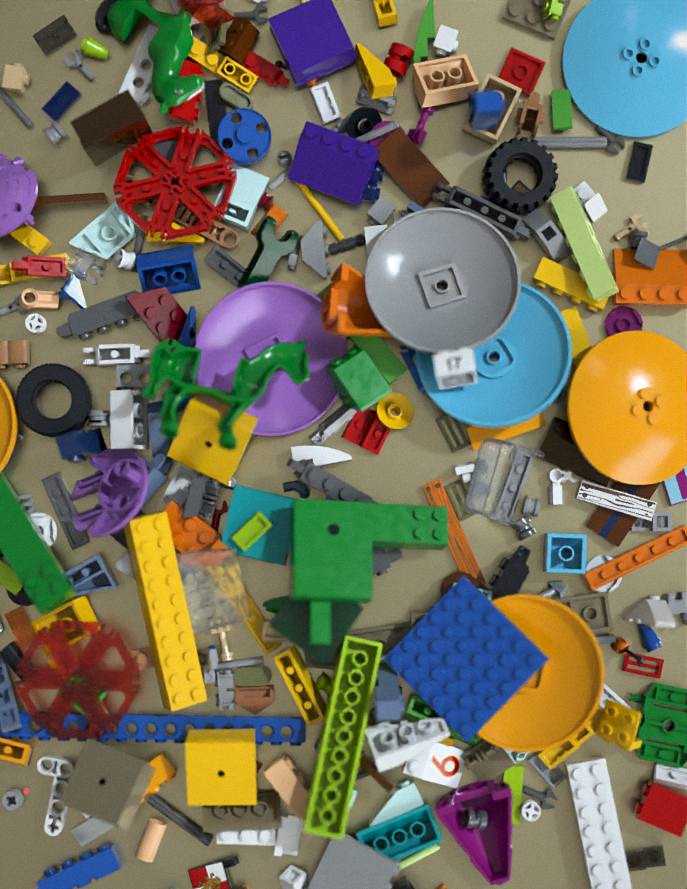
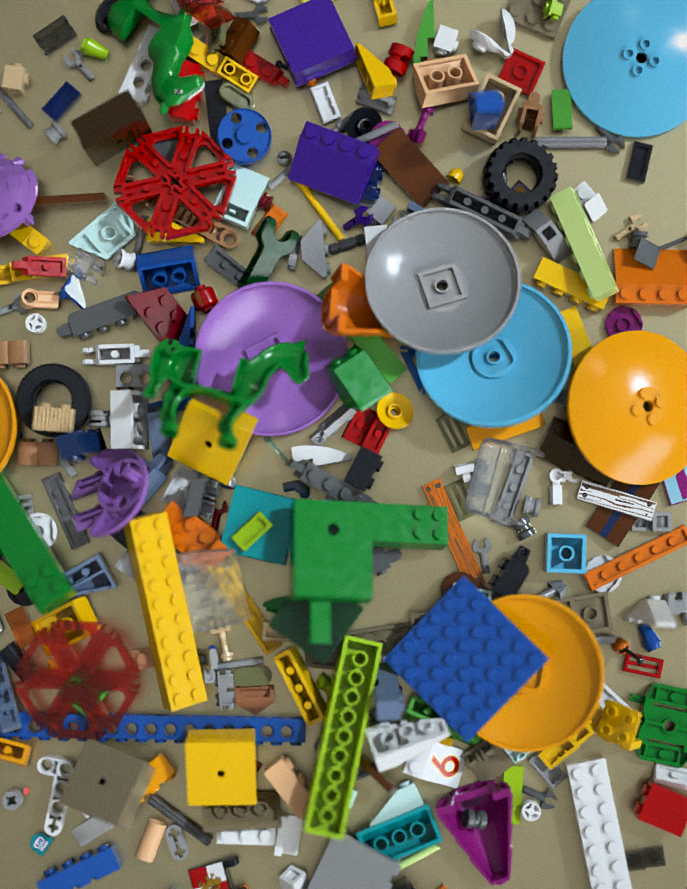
(37, 453): none -> medium nougat brick
(40, 842): none -> tile
(53, 419): none -> tan brick
(69, 468): none -> light grey tile
(173, 844): none -> light grey beam
(204, 298): none -> red head
(268, 439): none -> clear light blue hinge
(358, 218): none -> dark purple bar
(363, 469): none -> black brick
(455, 175): none -> yellow hinge
(455, 368): white brick -> none
(482, 42): none -> white animal
(483, 554): none -> light grey bar

